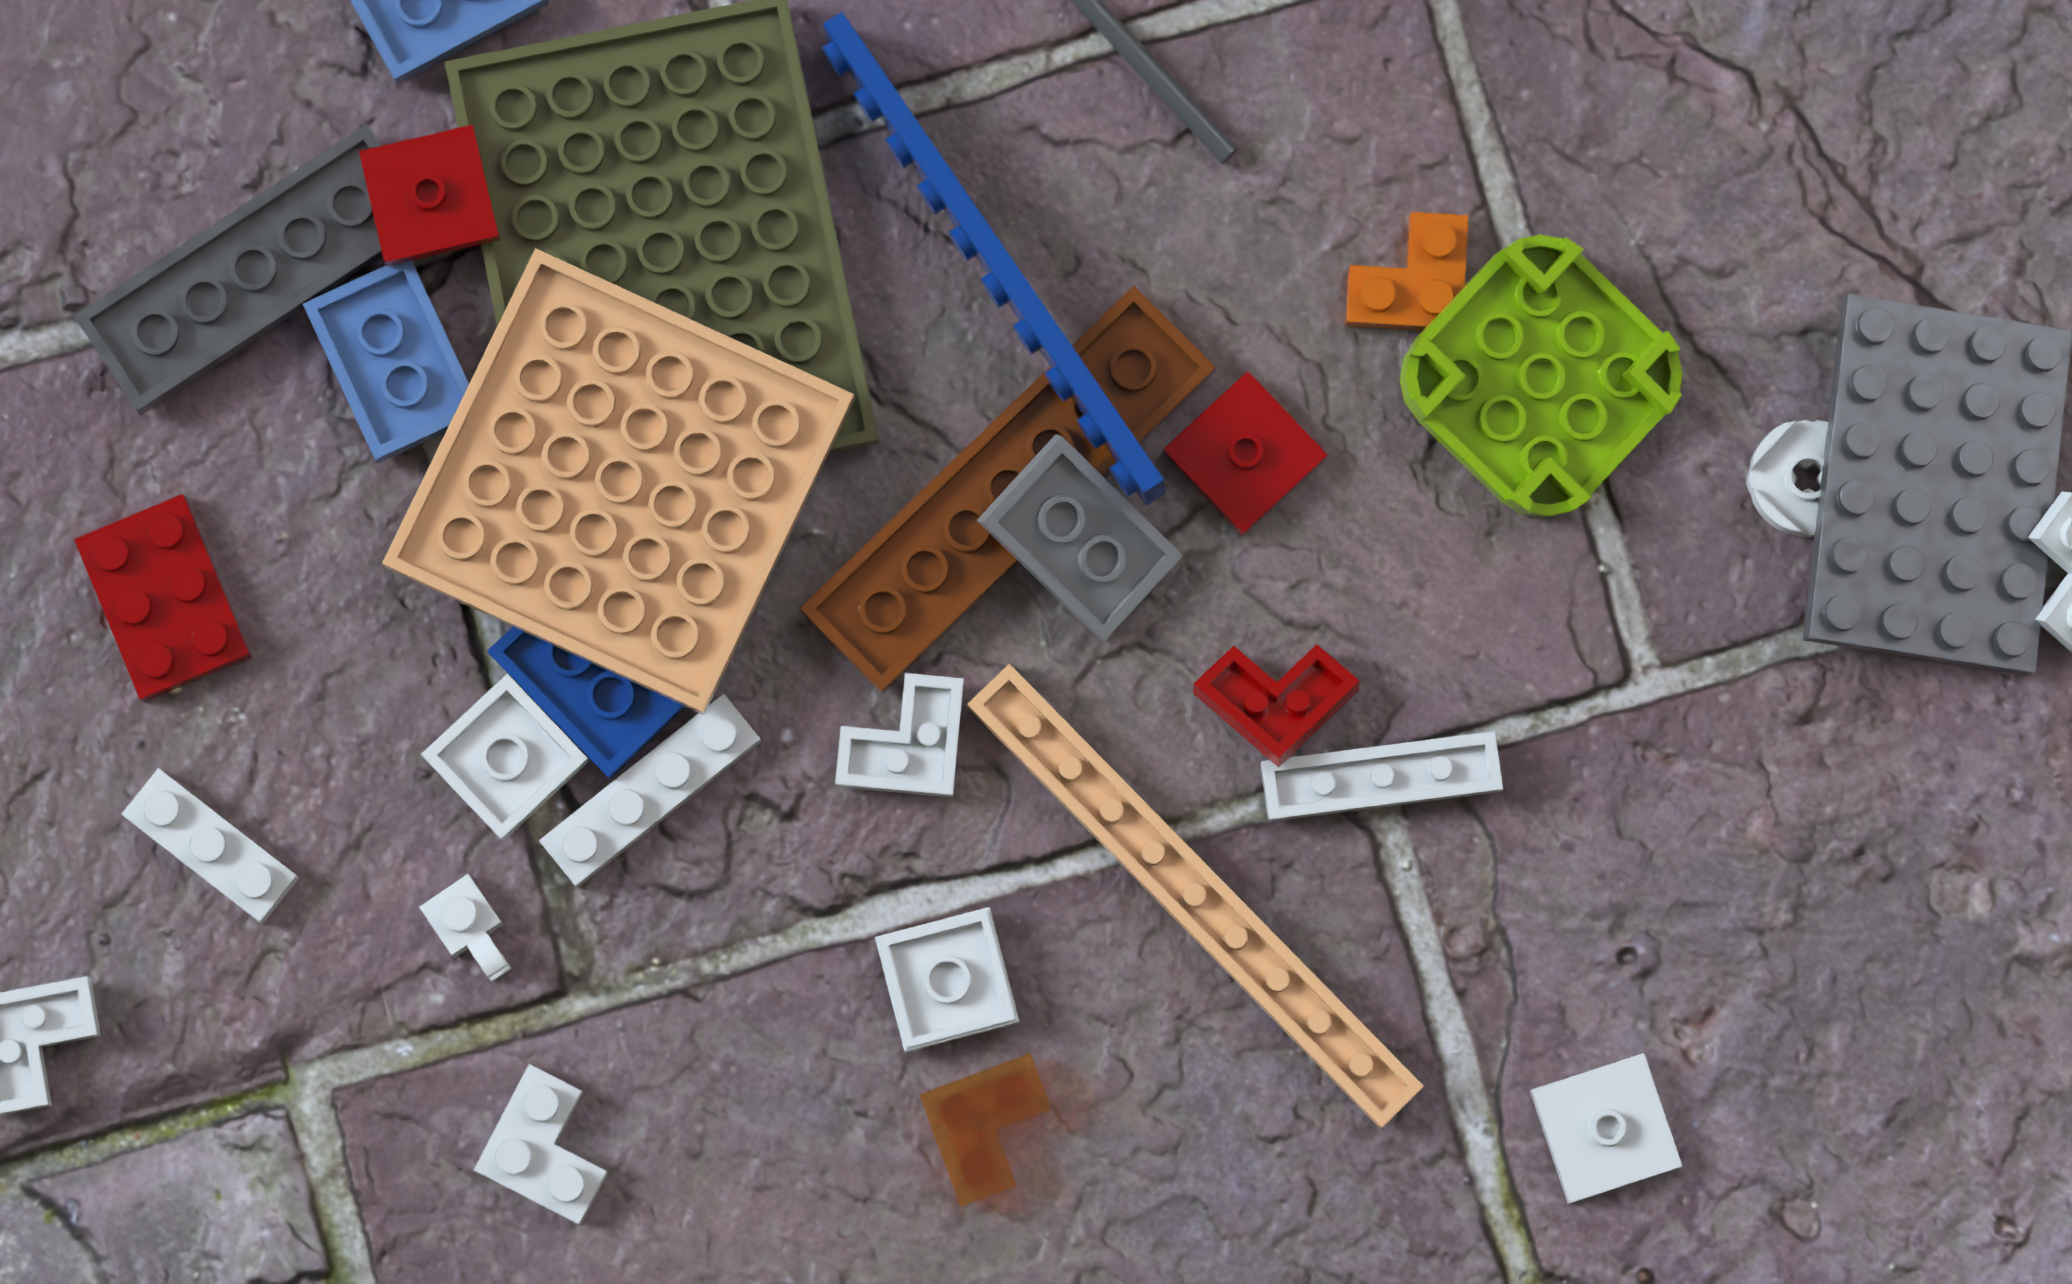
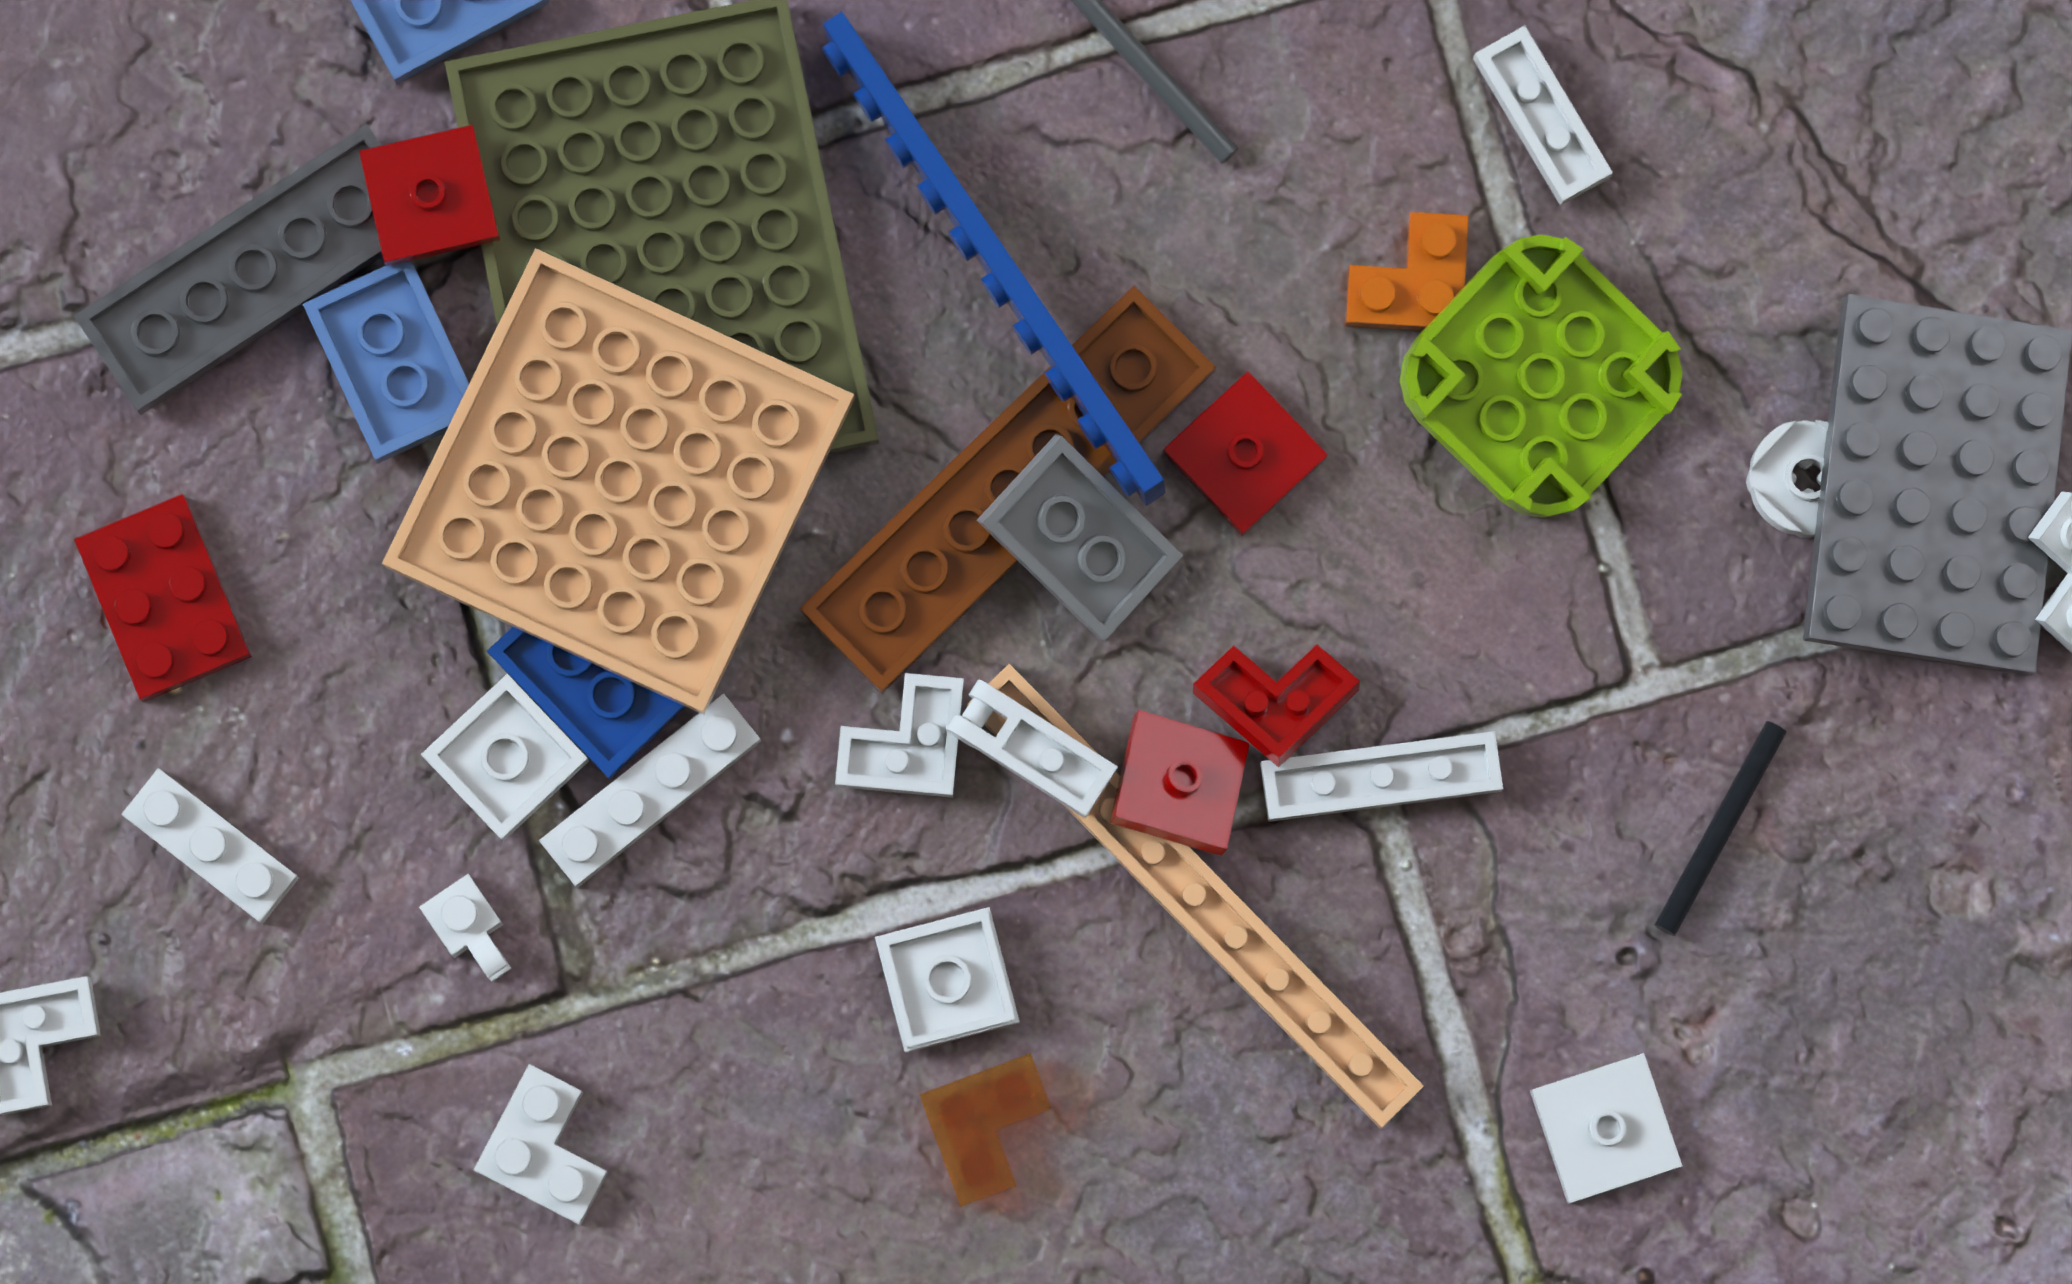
(1034, 749): none -> white plate
(1179, 782): none -> plate
(1542, 115): none -> white plate
(1720, 828): none -> black bar

